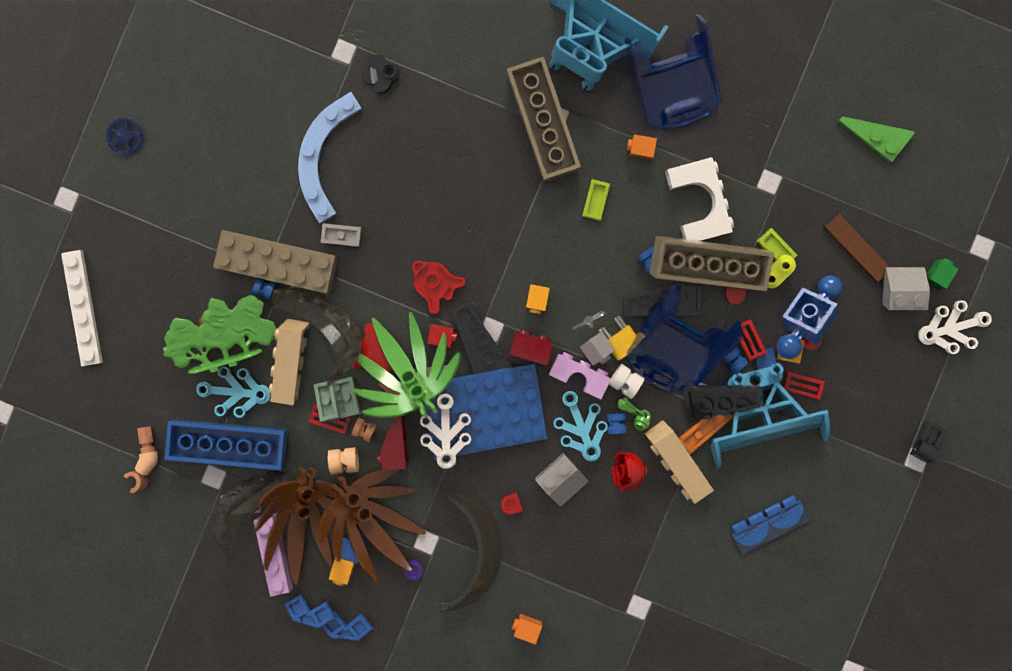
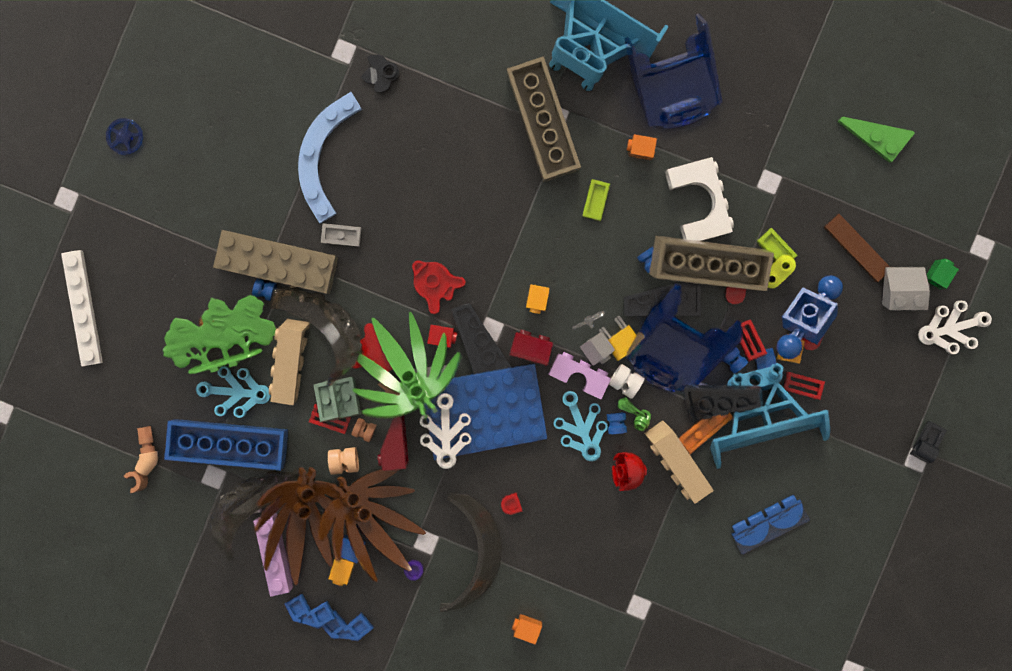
(561, 479): light grey slope -> none

